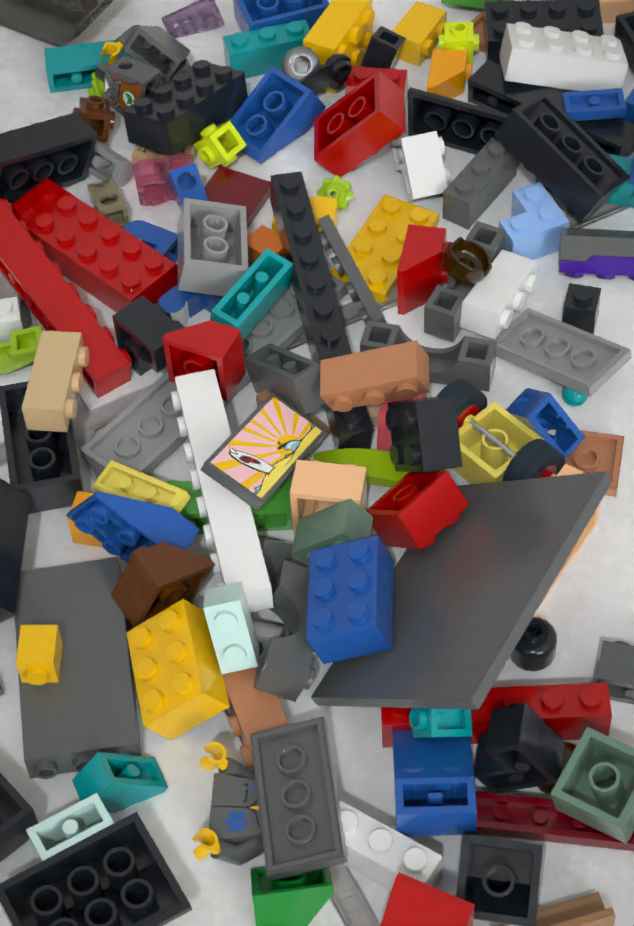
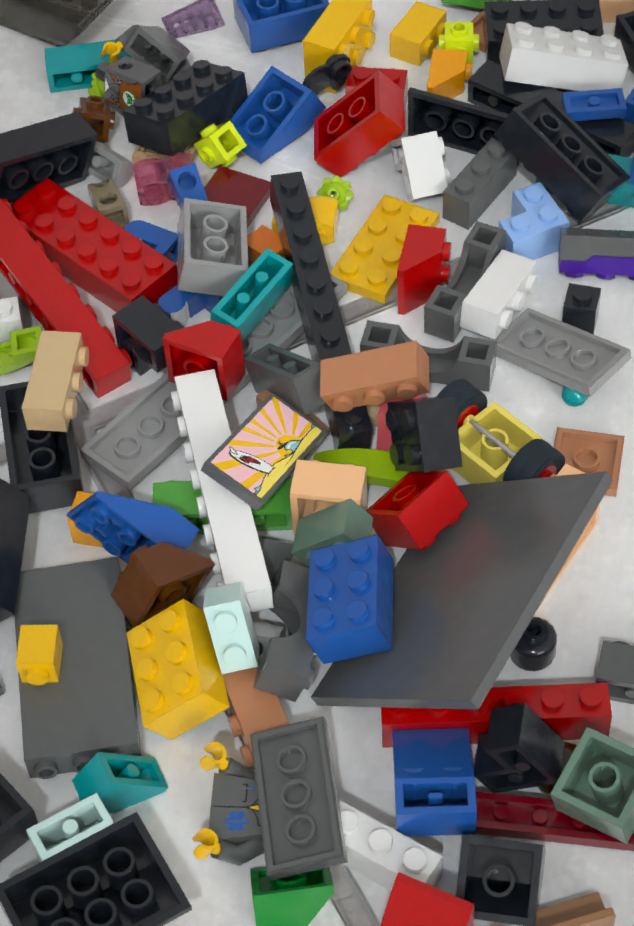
(133, 484): light yellow tile -> none
(262, 48): teal brick -> none
(299, 63): flat silver head -> none
(345, 264): dark grey plate -> none
(383, 49): black brick -> none
(440, 722): teal bracket -> none
(466, 261): dark brown hair -> none
(543, 413): blue torso -> none

